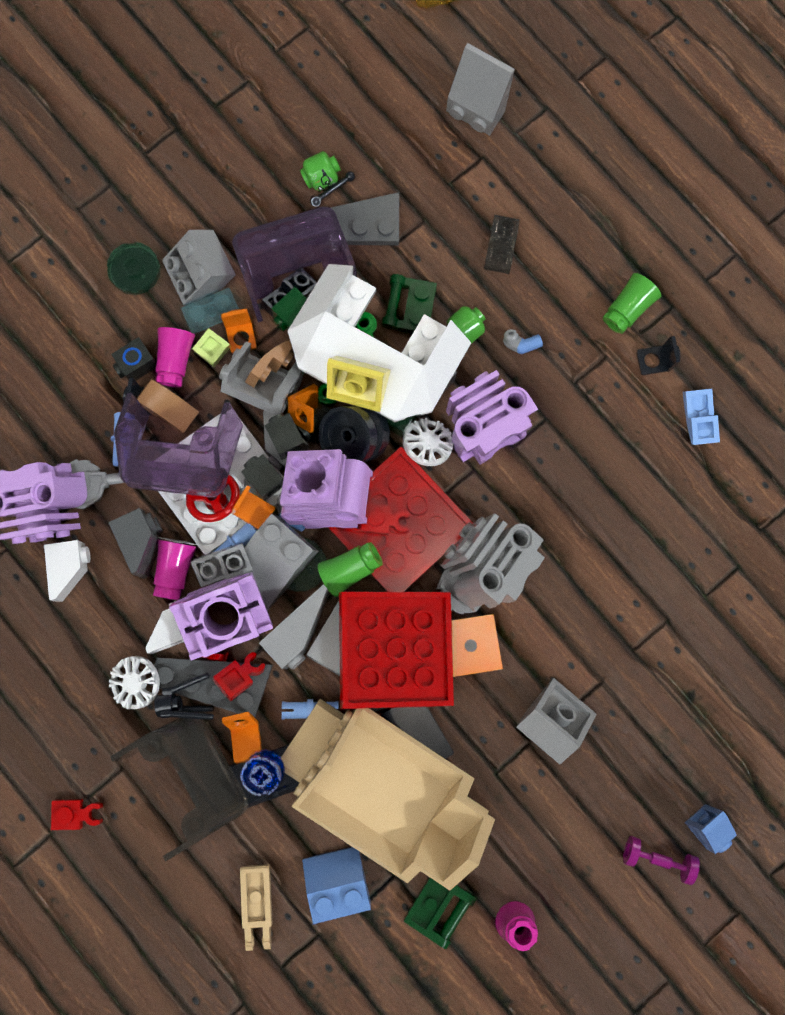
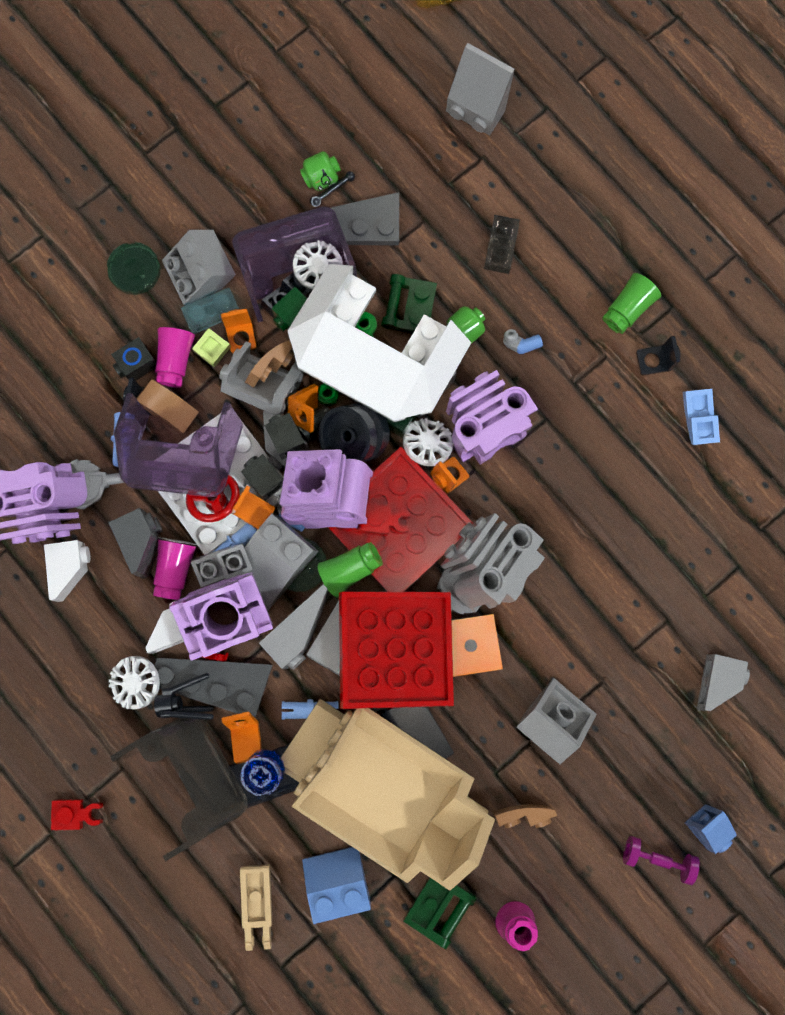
(236, 678): red plate -> none
(316, 262): none -> white wheel
(356, 382): light yellow slope -> none
(443, 477): none -> orange bracket
(533, 814): none -> medium nougat slope
(721, 680): none -> light grey slope

